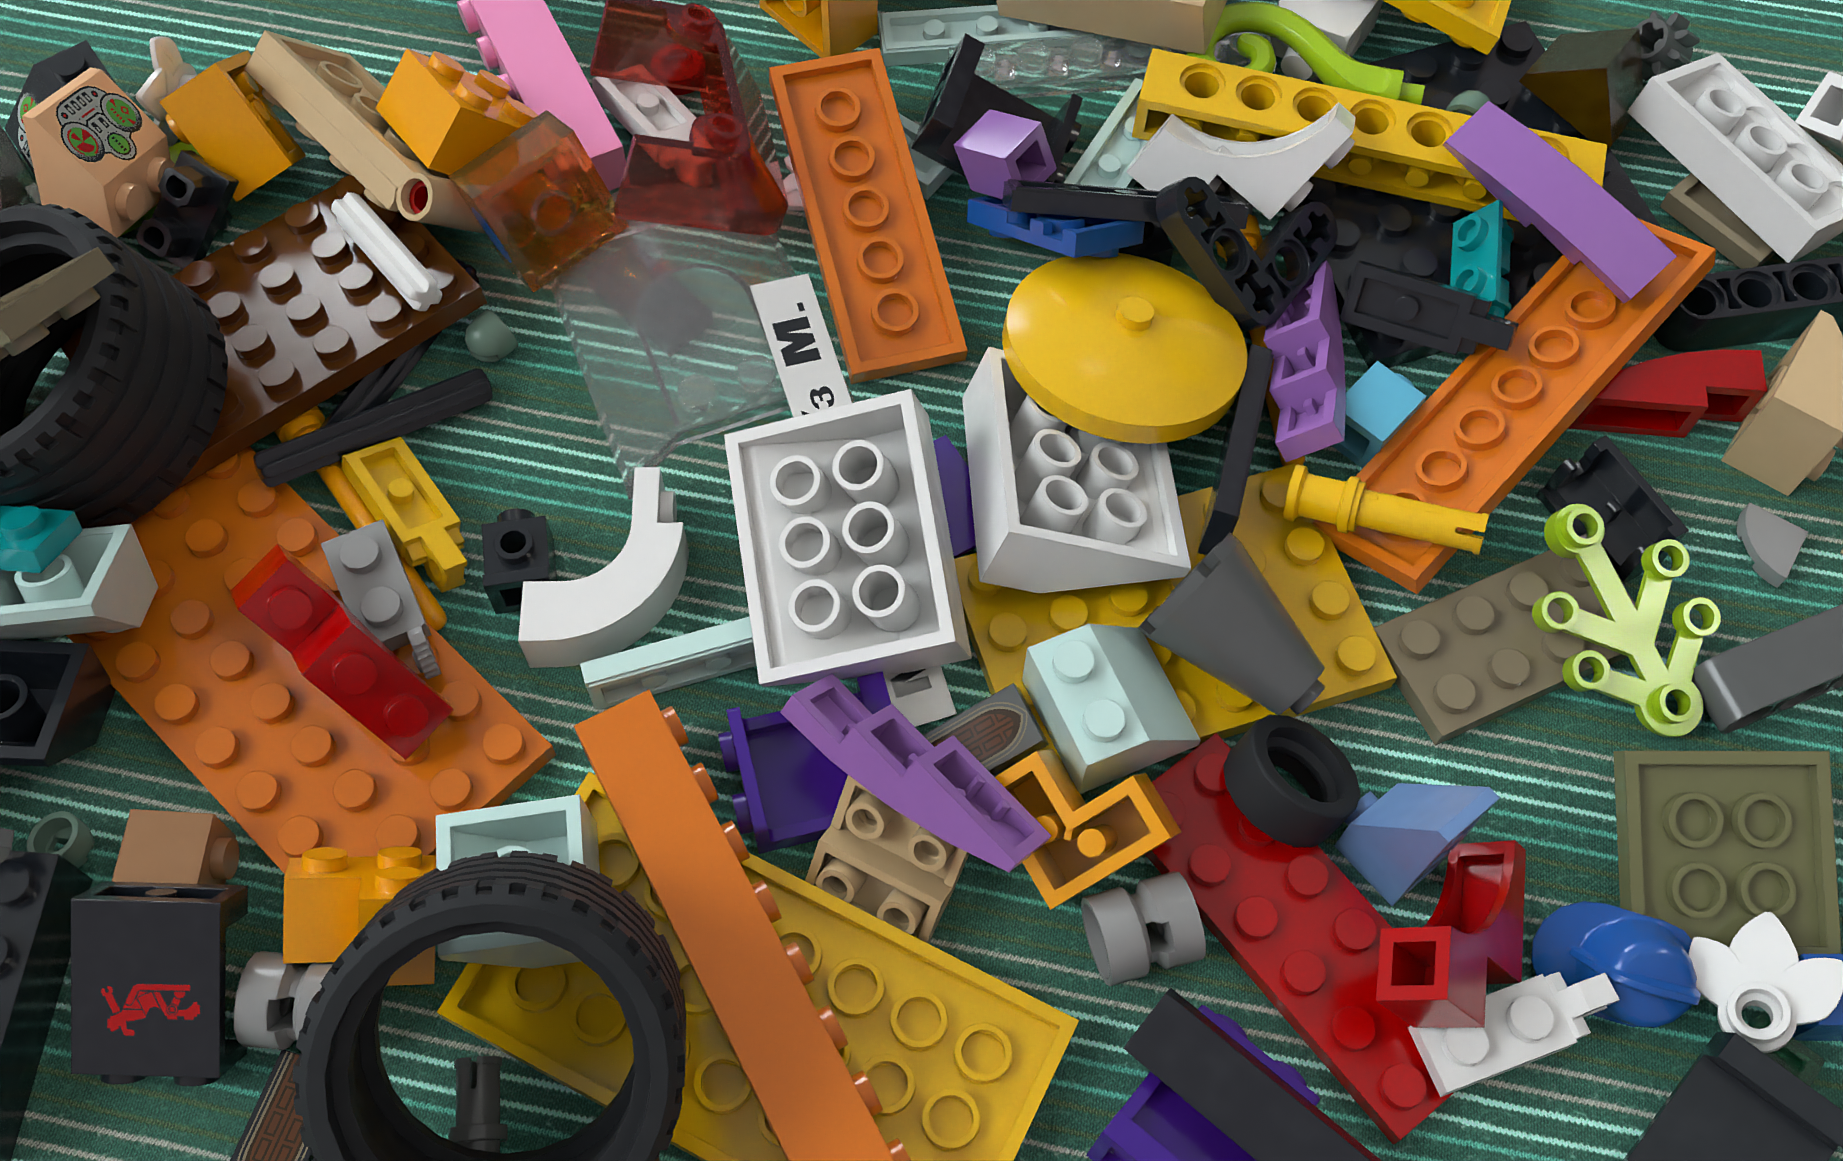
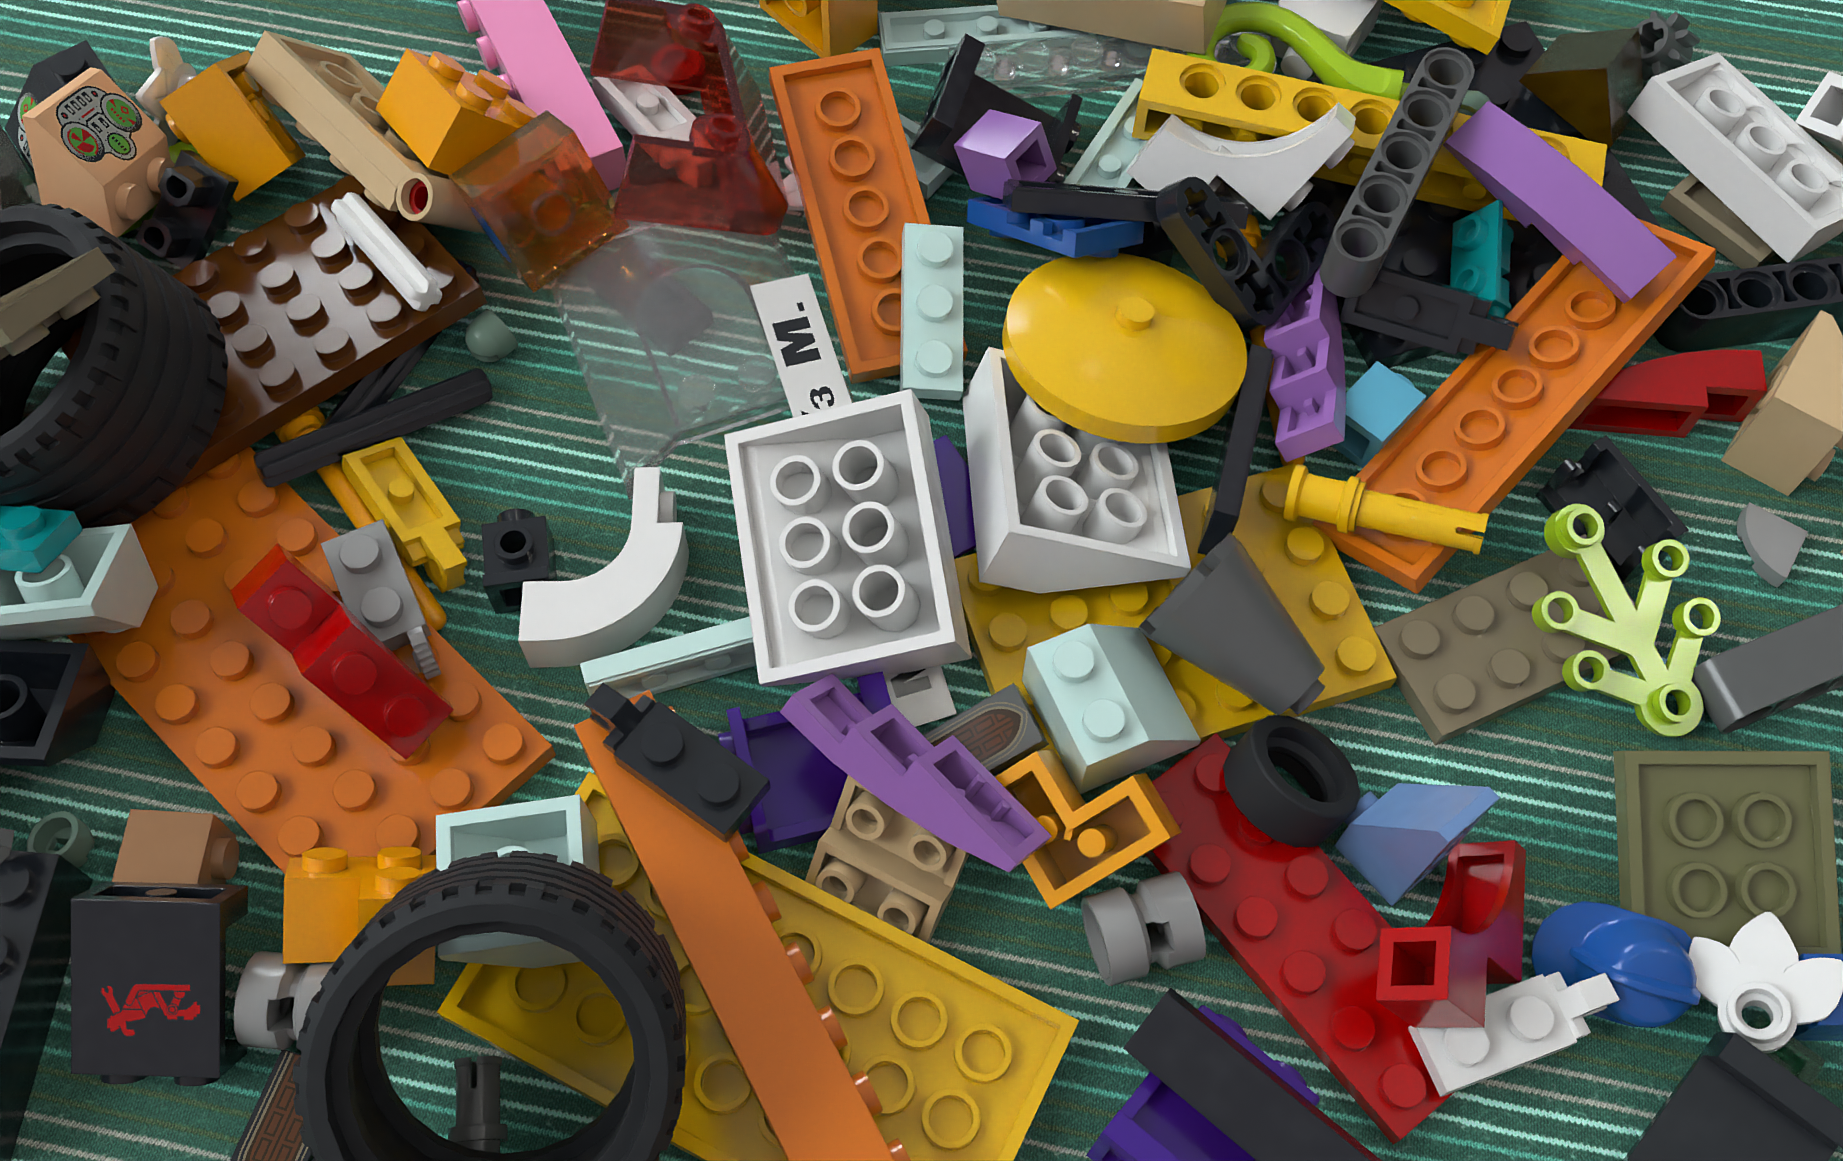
(678, 761): none -> black hinge
(932, 311): none -> light aqua plate
(1396, 172): none -> dark grey beam

